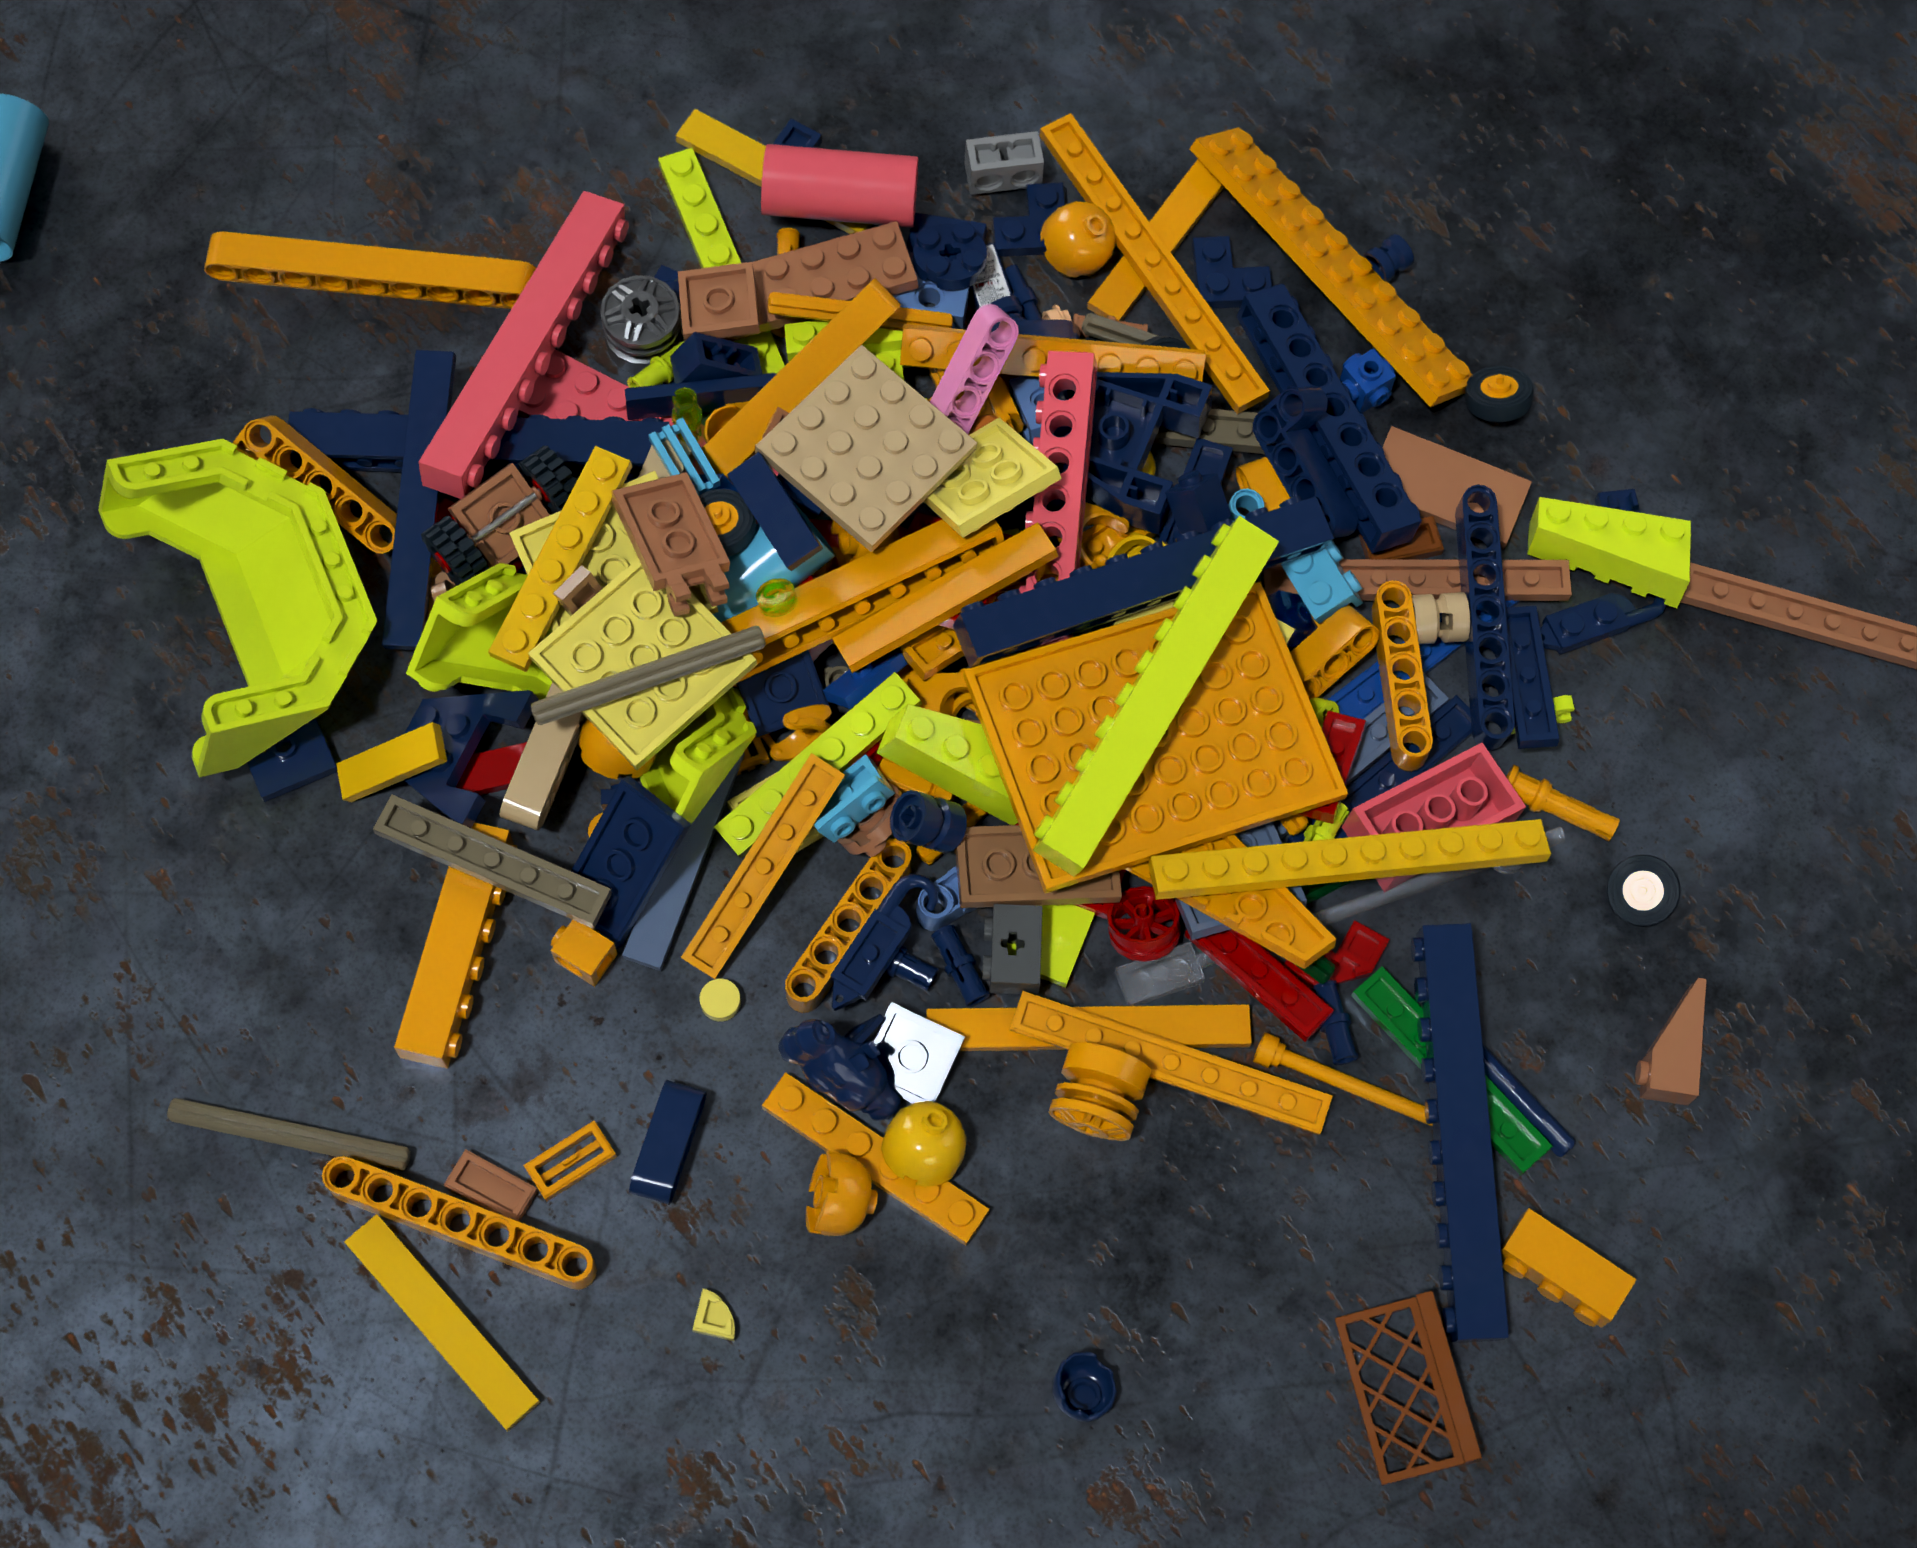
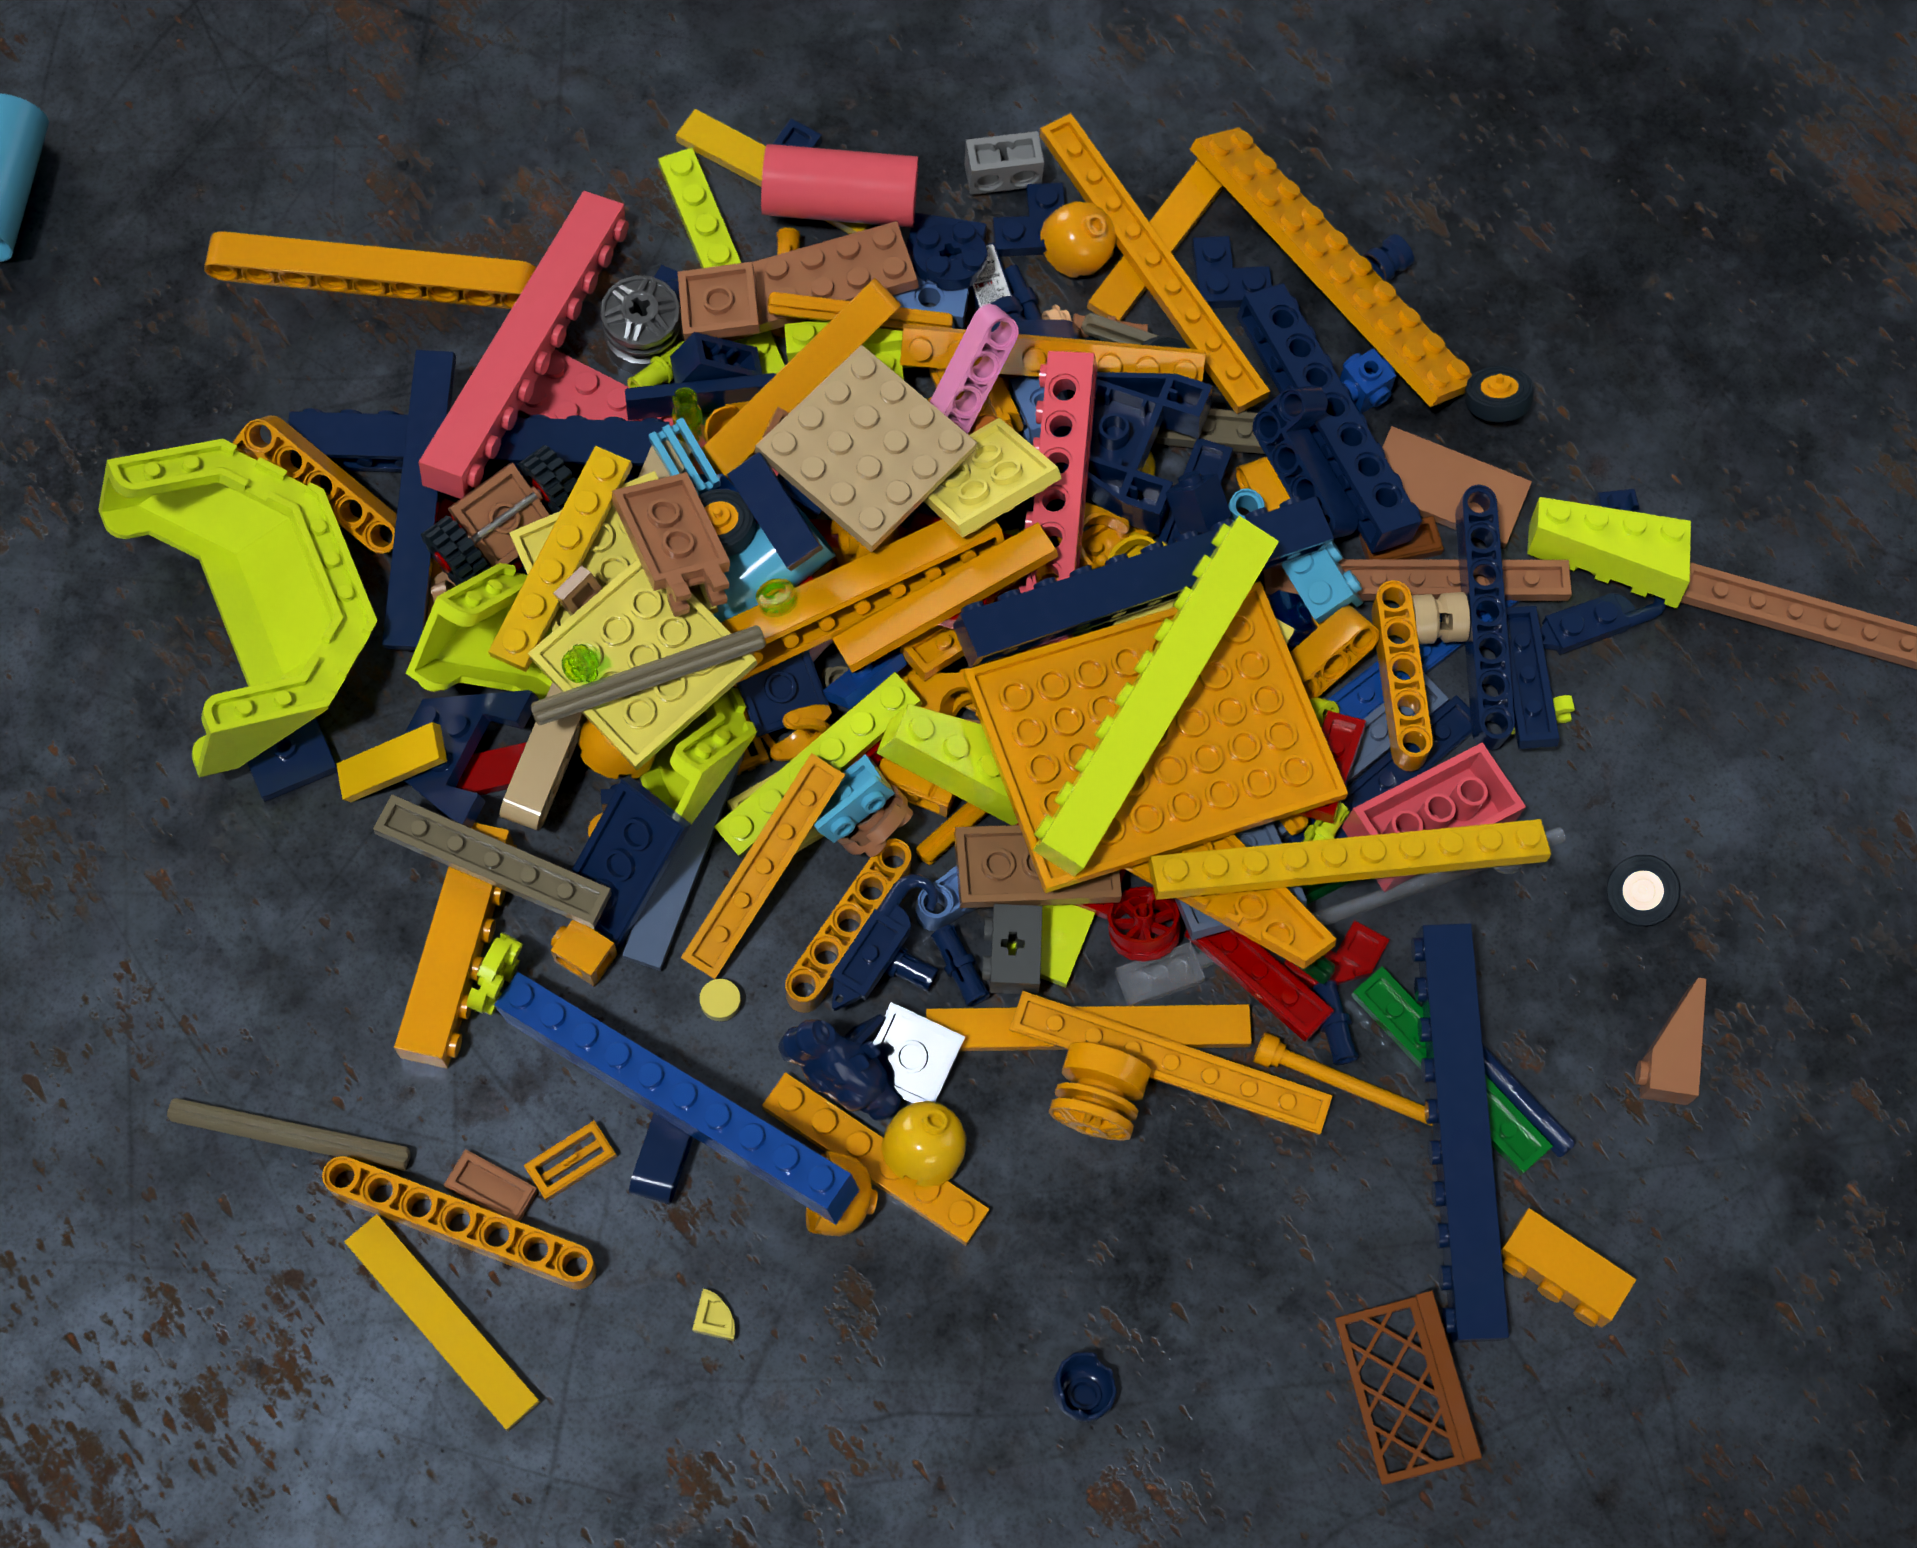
(496, 967): none -> neon yellow plate
(580, 664): none -> clear neon green plate
(678, 1098): none -> blue brick
(928, 821): dark blue wheel -> none
(1541, 796): light orange pin -> none

